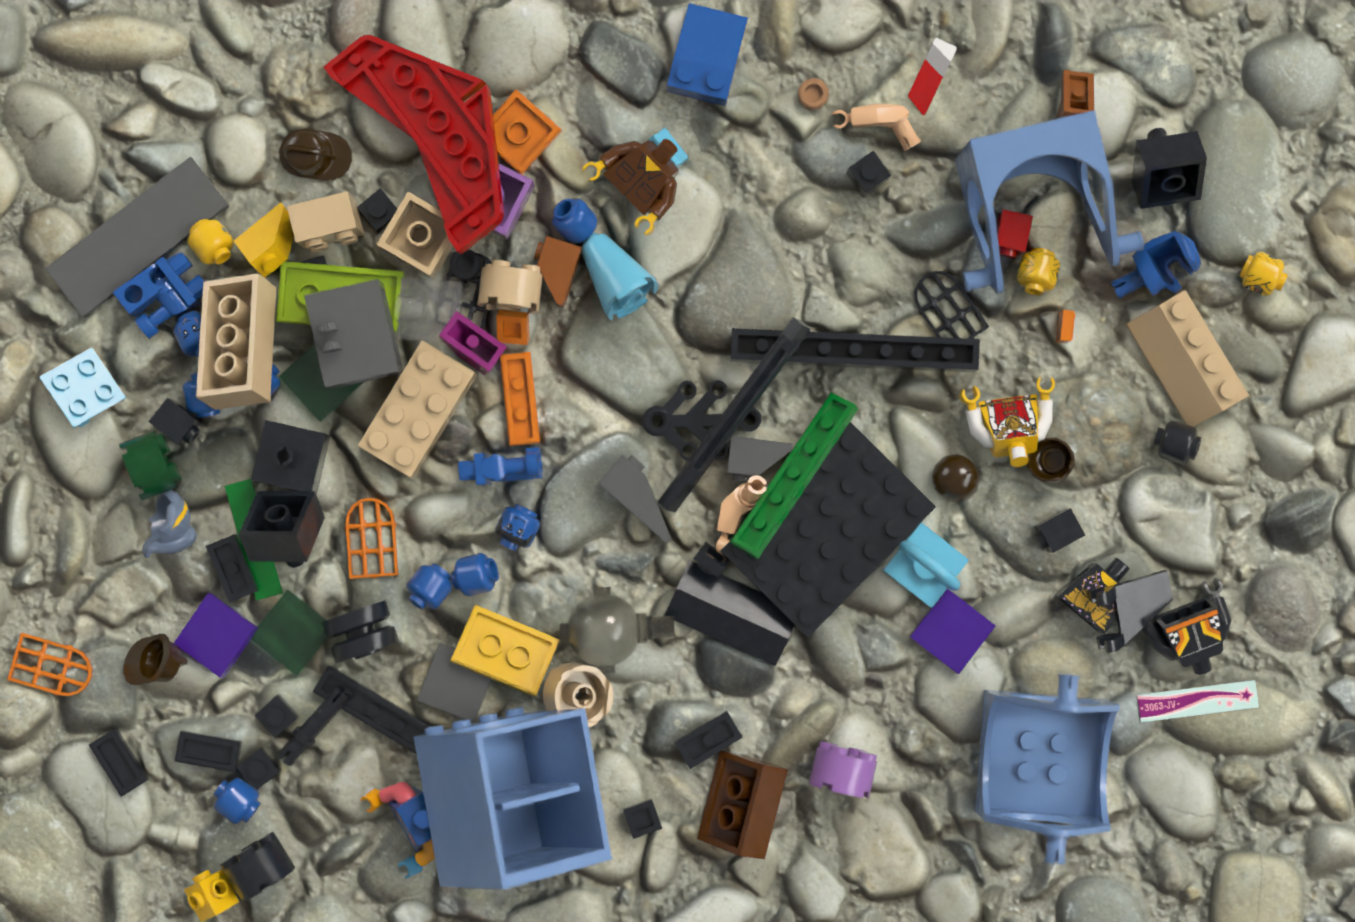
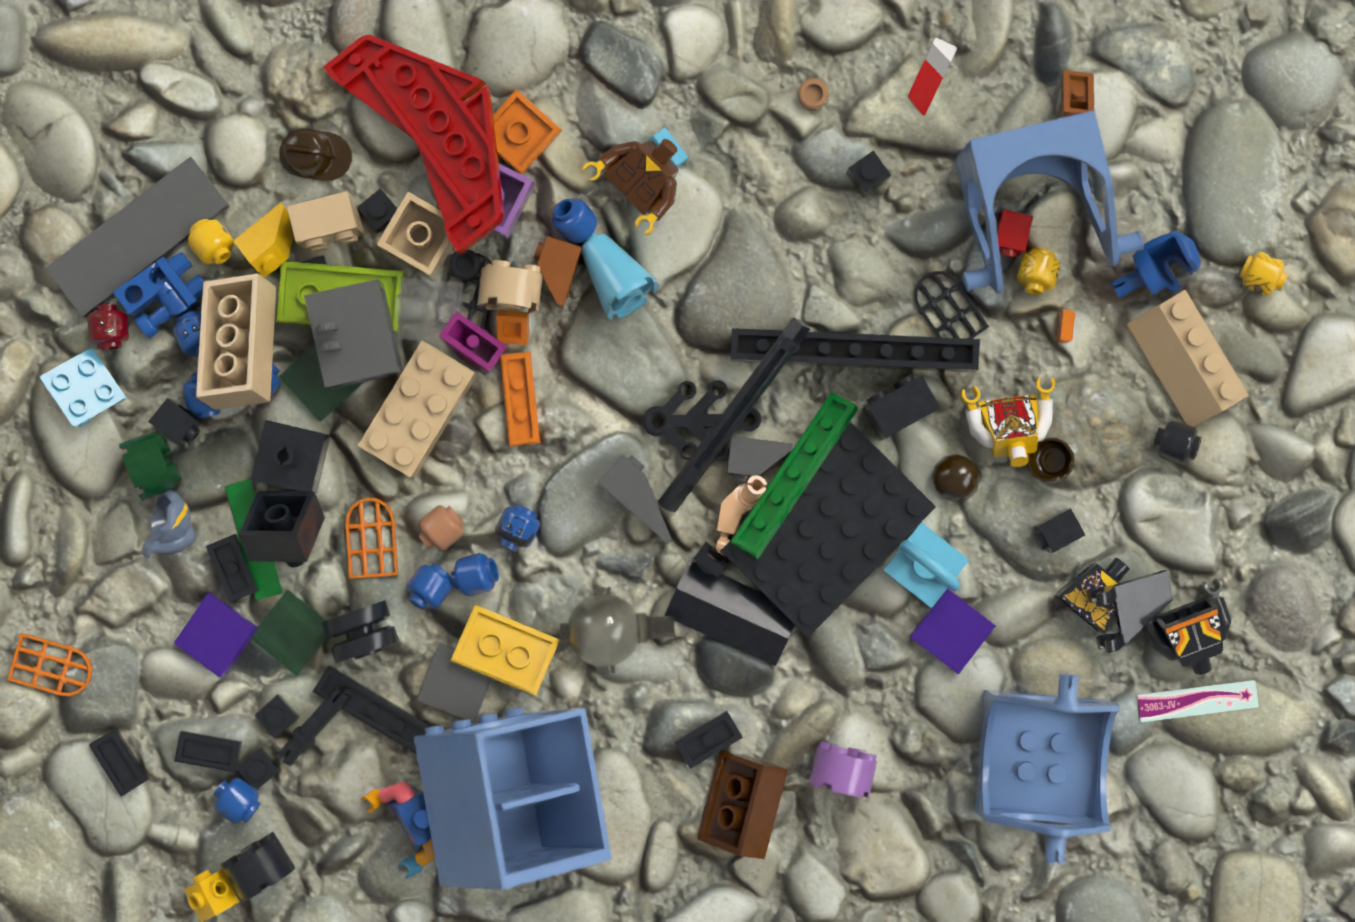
(108, 327): none -> dark red head
(153, 660): dark brown piece -> none
(441, 527): none -> nougat head
(502, 469): blue hips -> none
(571, 678): tan brick -> none
(642, 818): black plate -> none
(706, 54): blue slope -> none
(883, 115): light nougat arm -> none
(900, 408): none -> black brick
(1168, 168): black brick -> none

